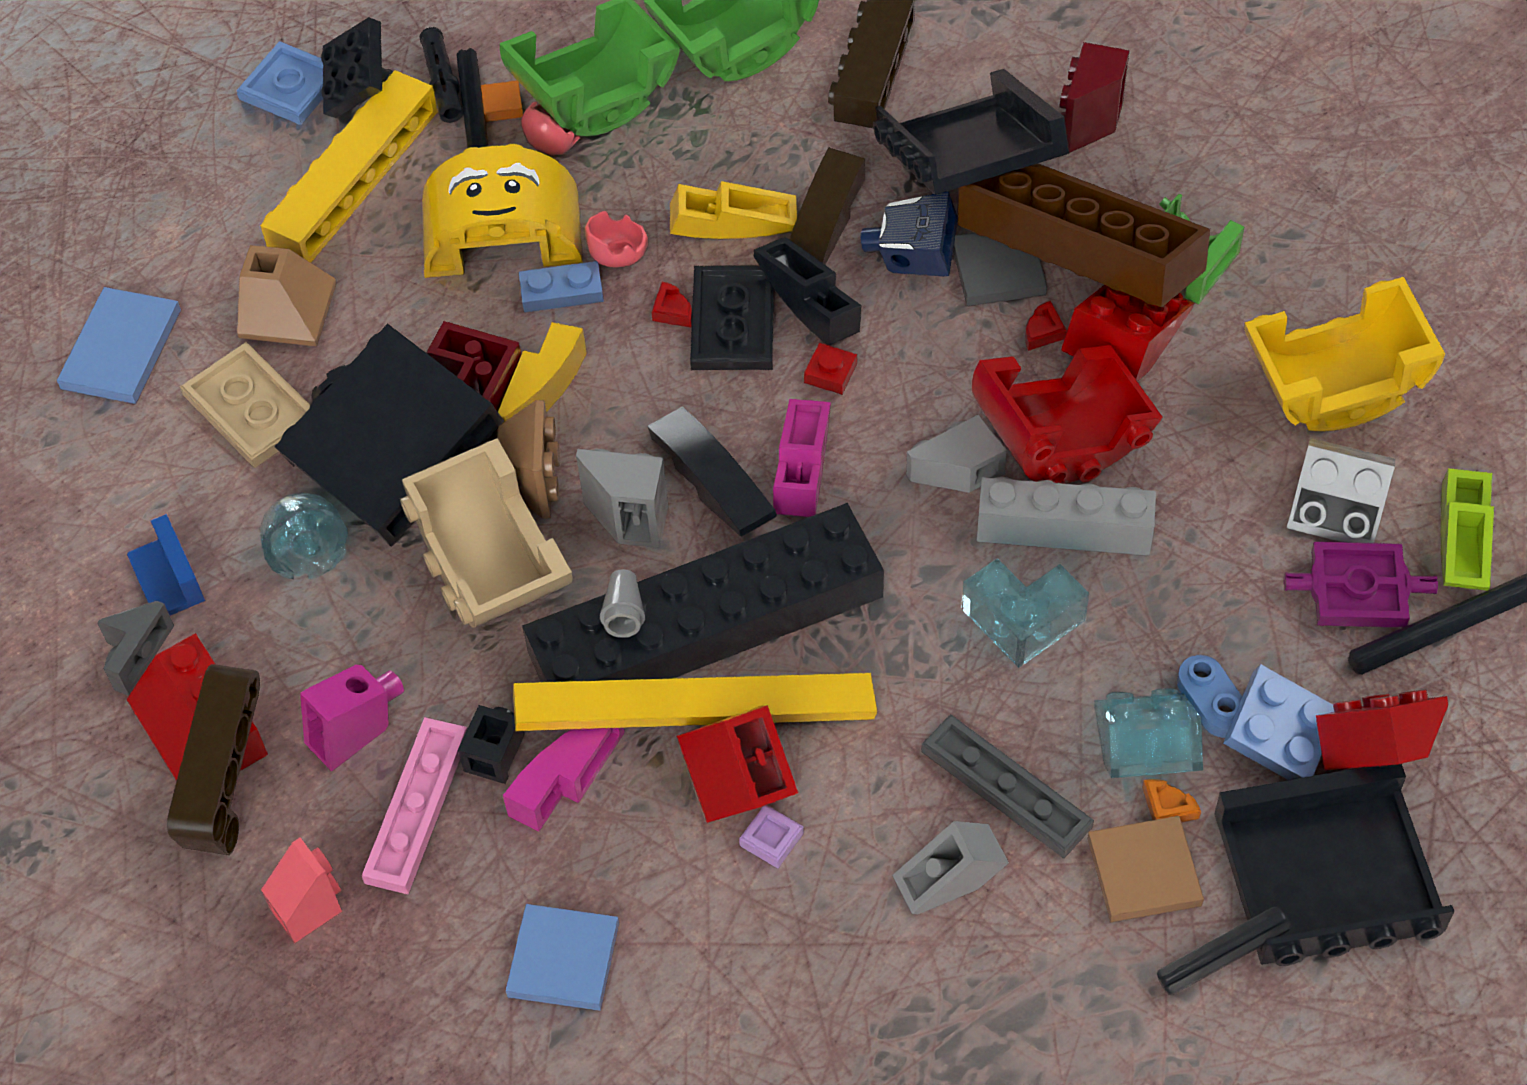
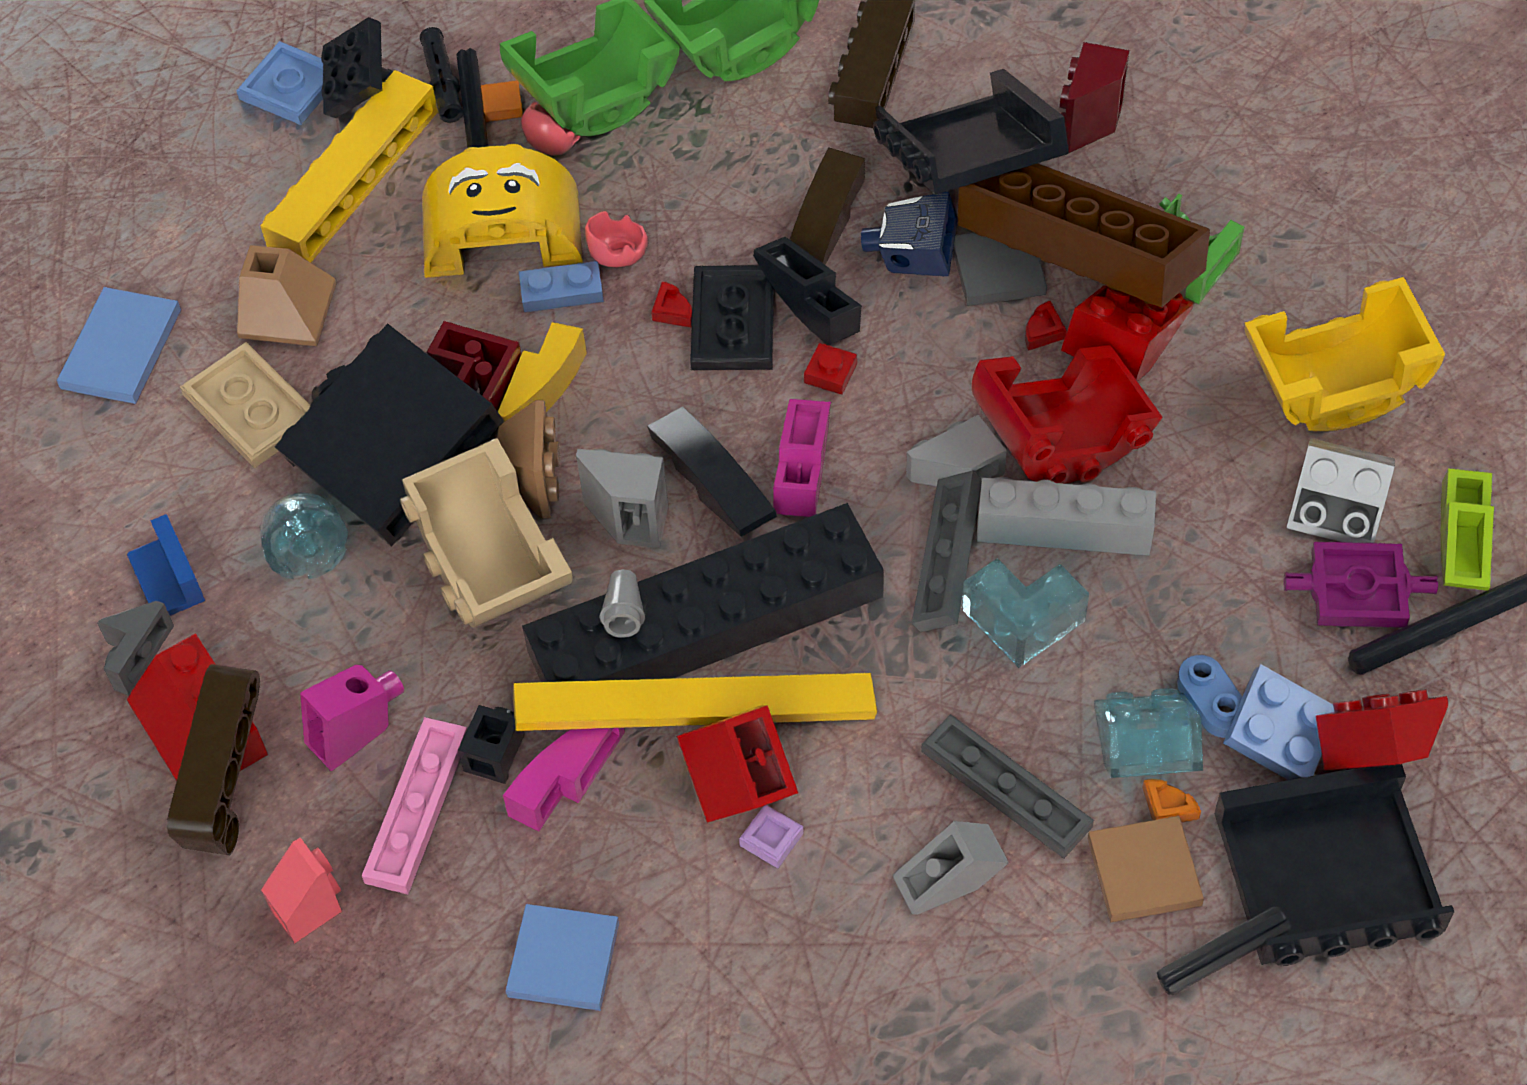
(731, 212): yellow slope -> none
(947, 551): none -> dark grey plate

